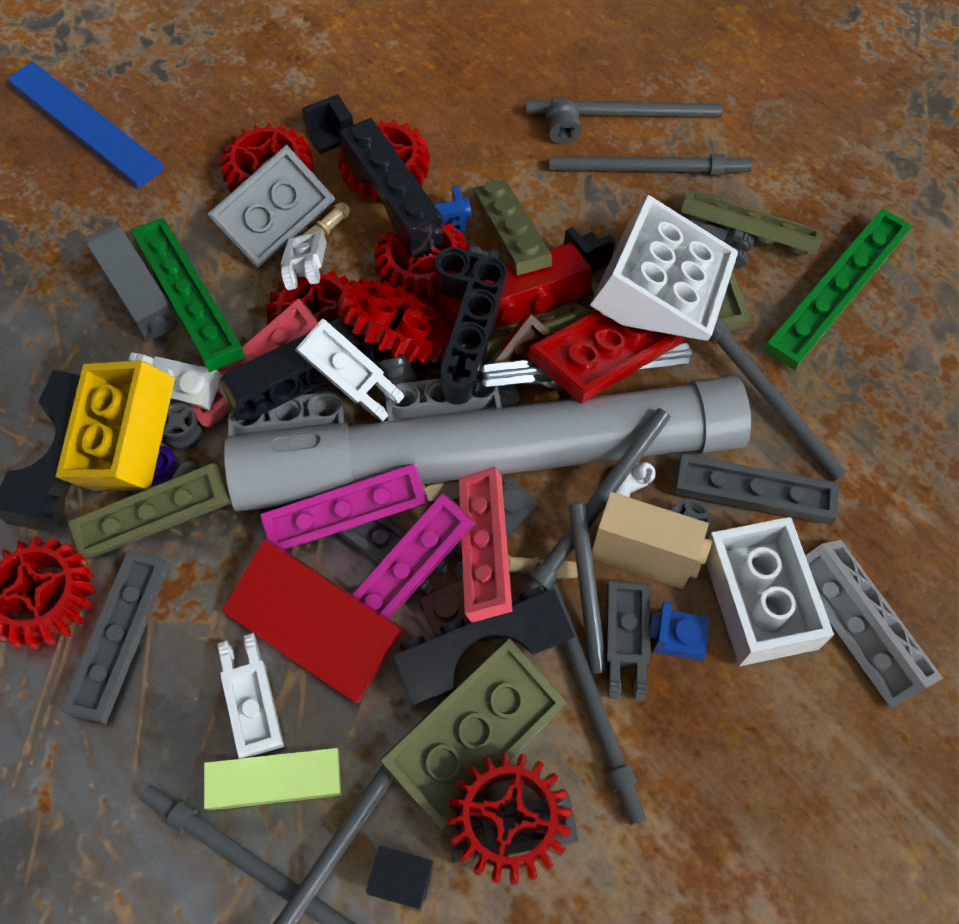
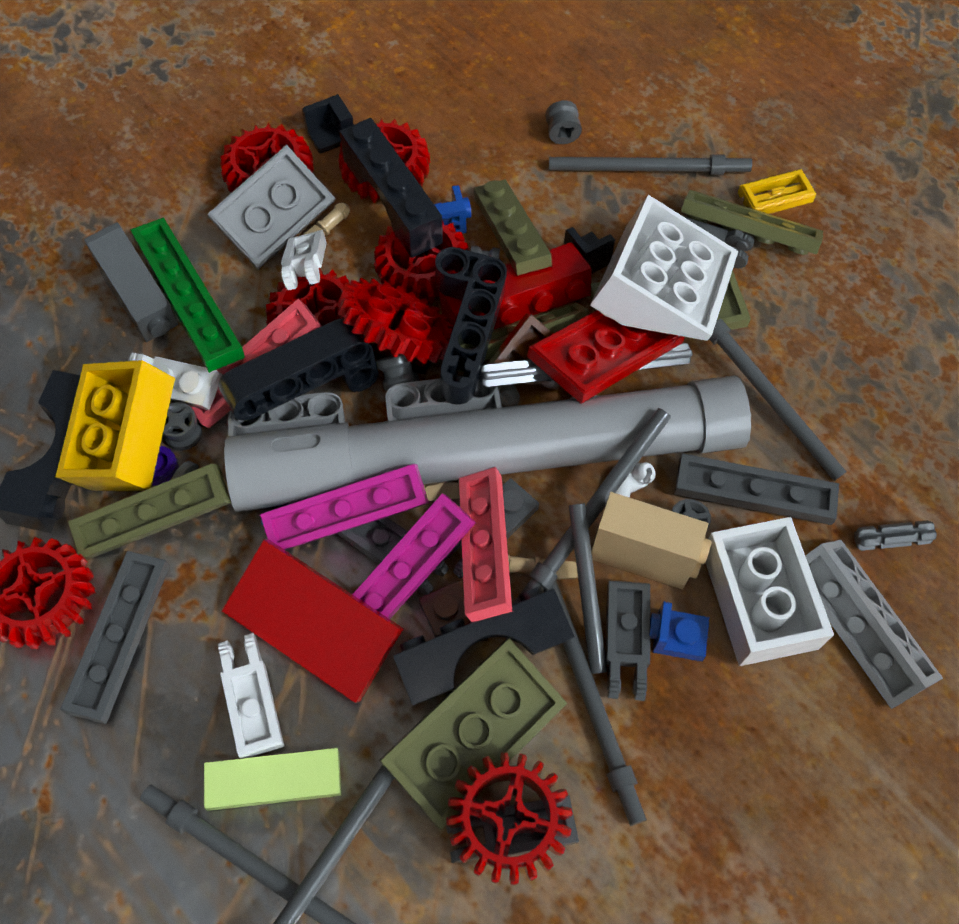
(86, 125): blue tile -> none
(347, 368): white hinge -> none
(400, 878): black panel -> none
(631, 108): dark grey bar -> none
(780, 197): none -> yellow tile
(837, 289): green plate -> none
(895, 535): none -> dark grey axle

